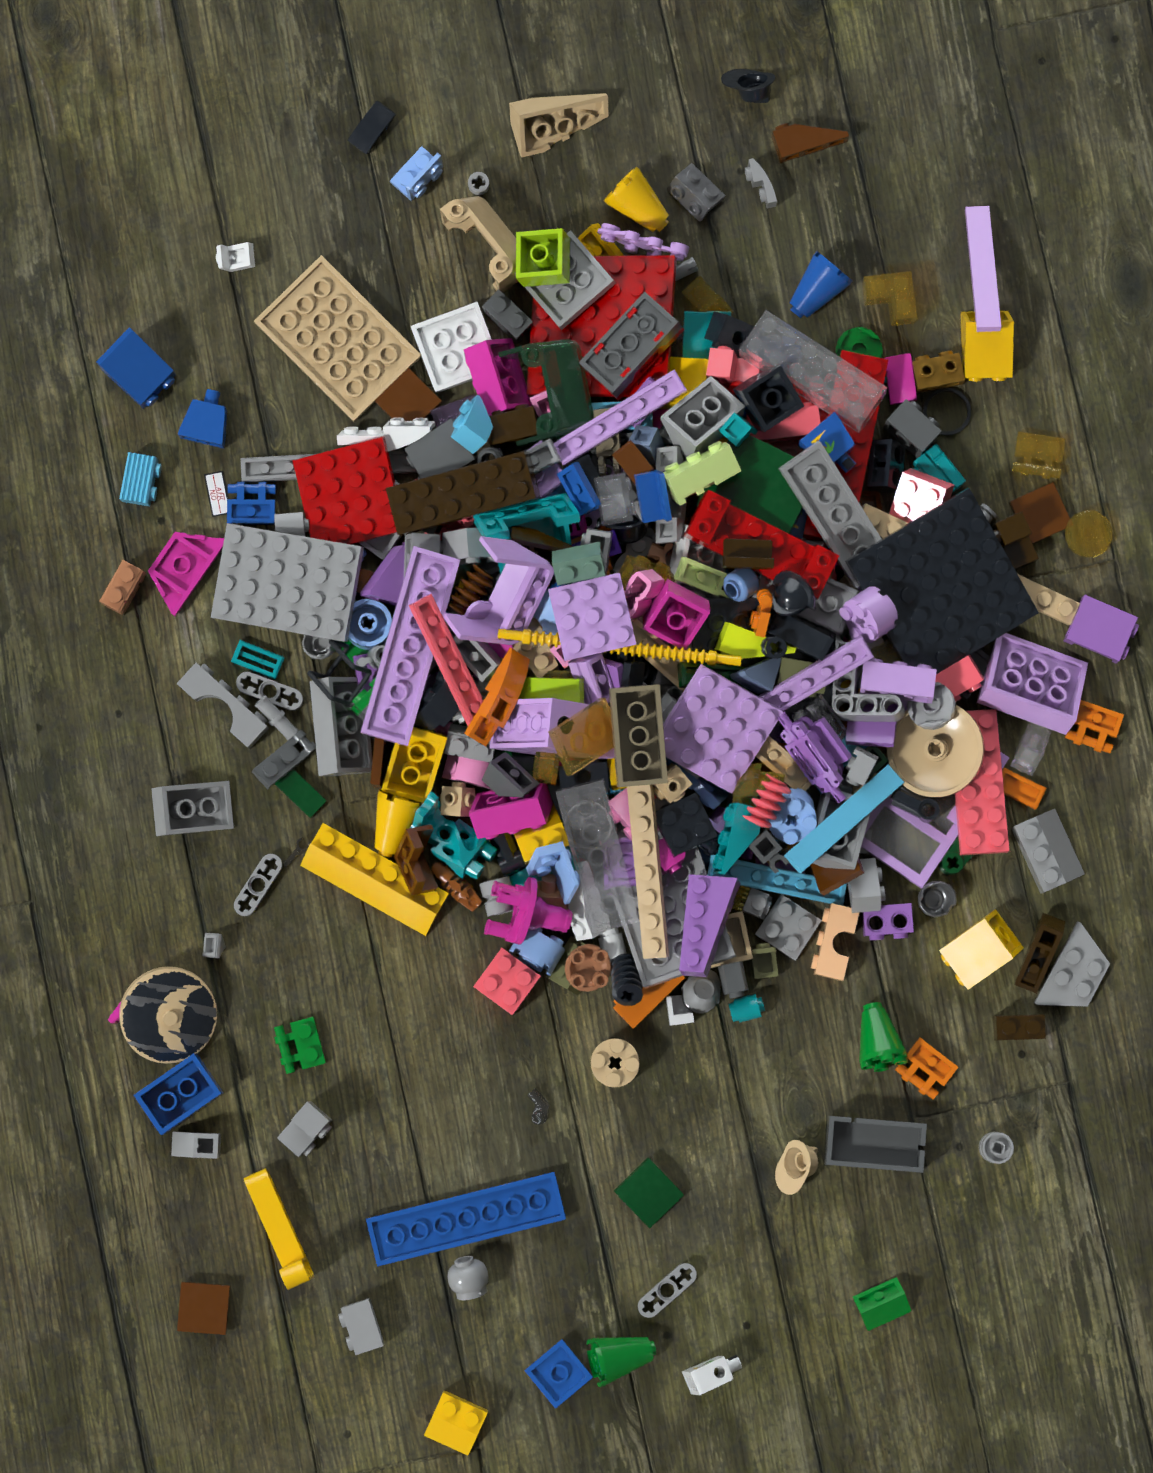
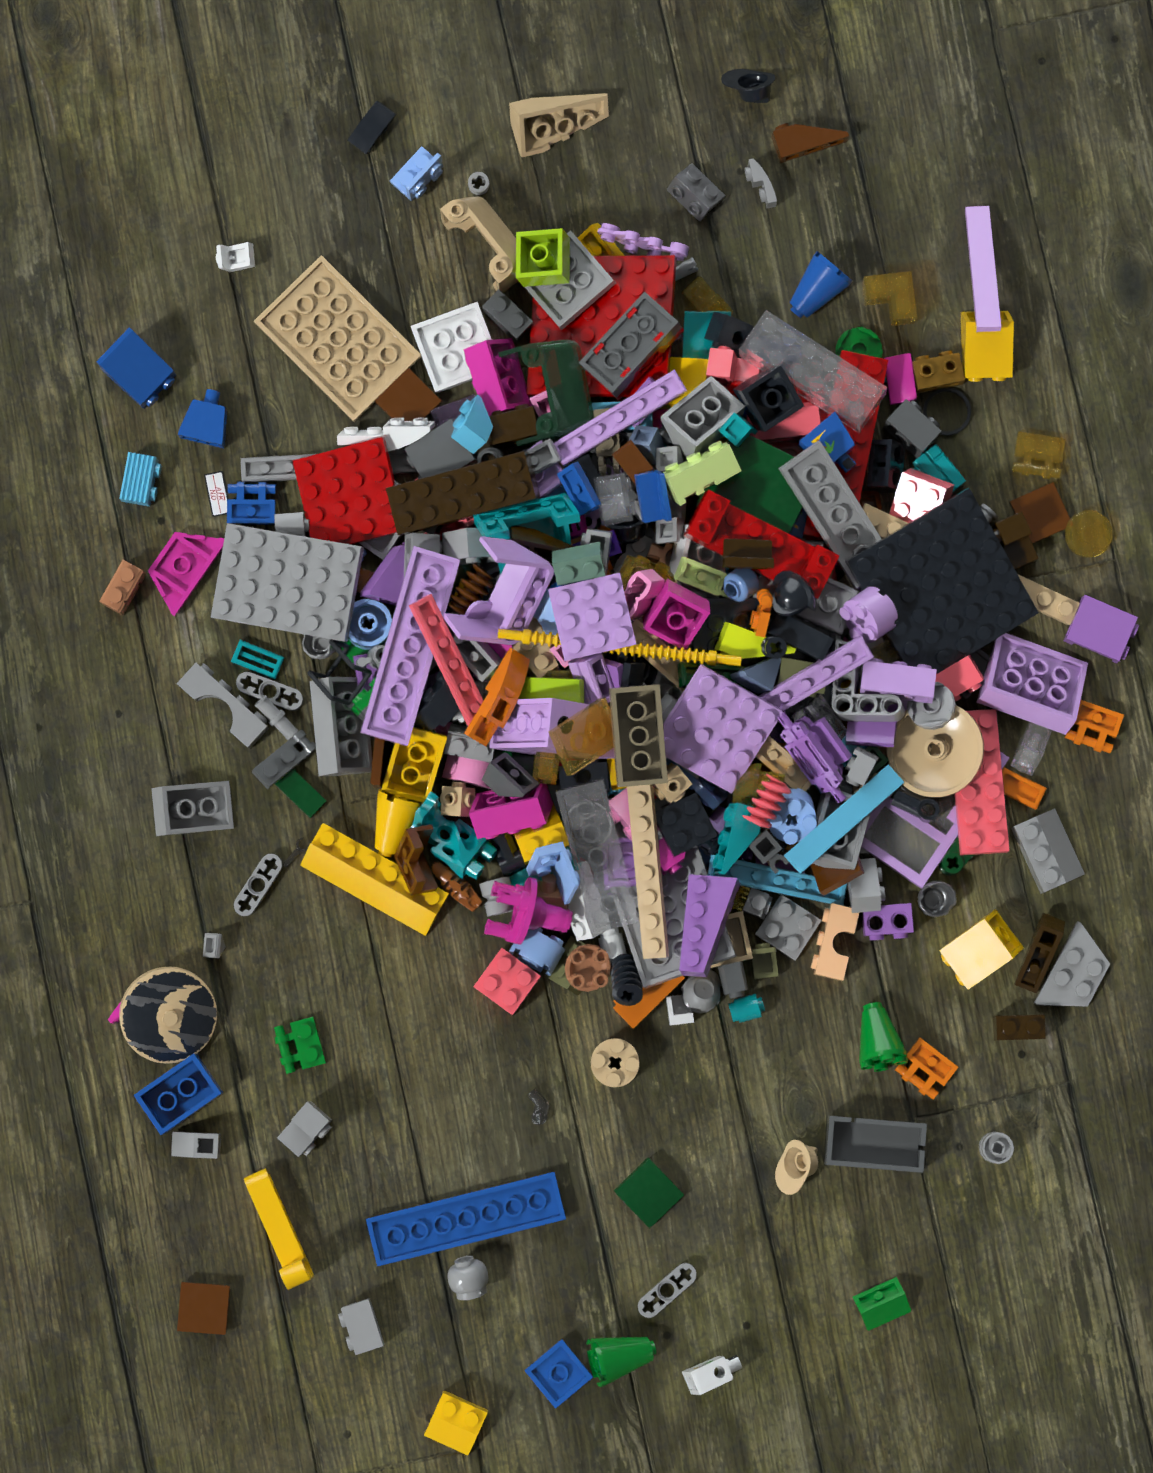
(638, 201): yellow cone -> none

